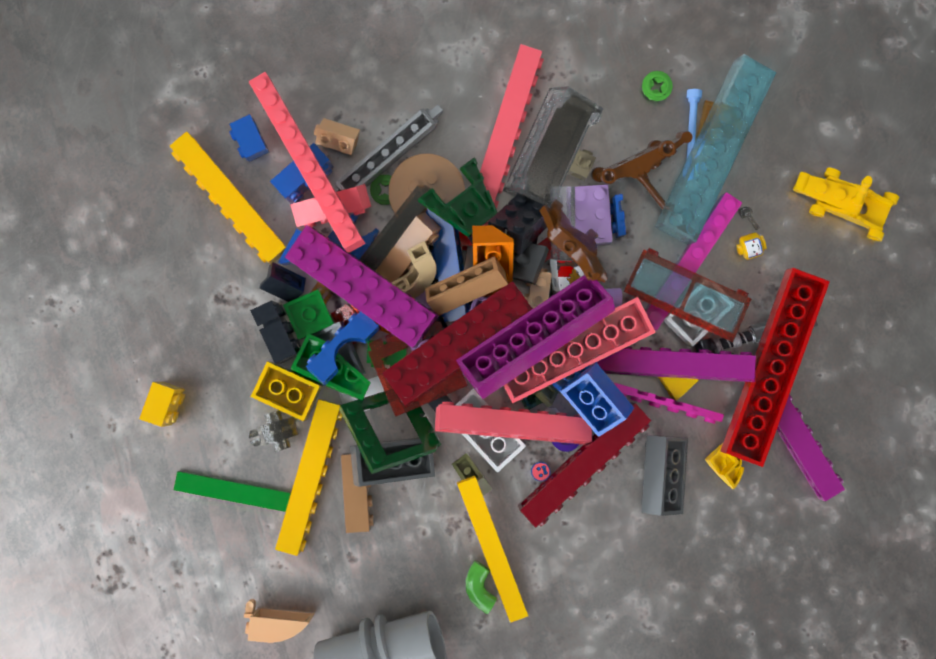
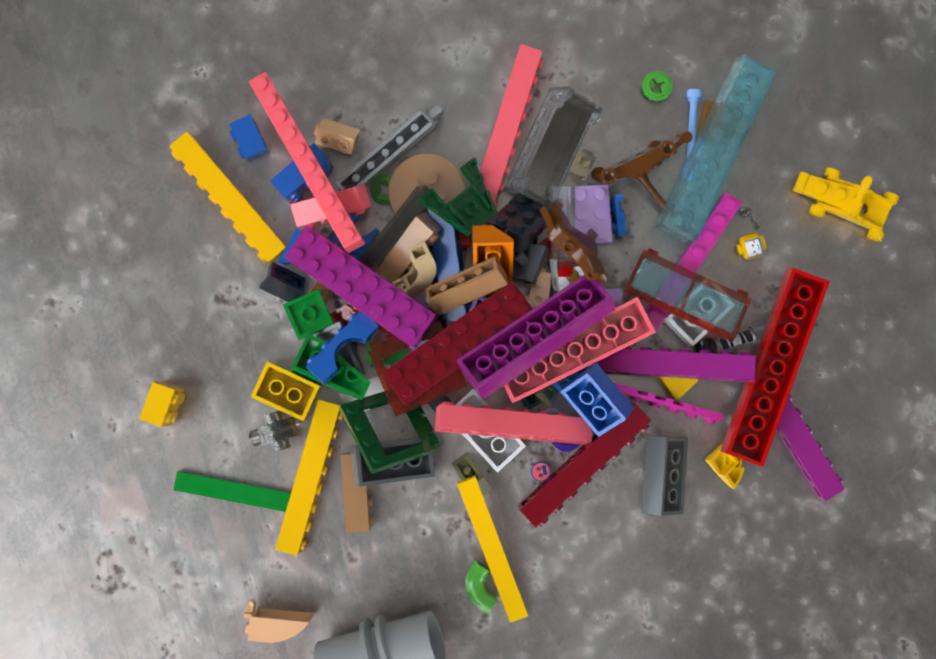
(276, 331): black piece -> none

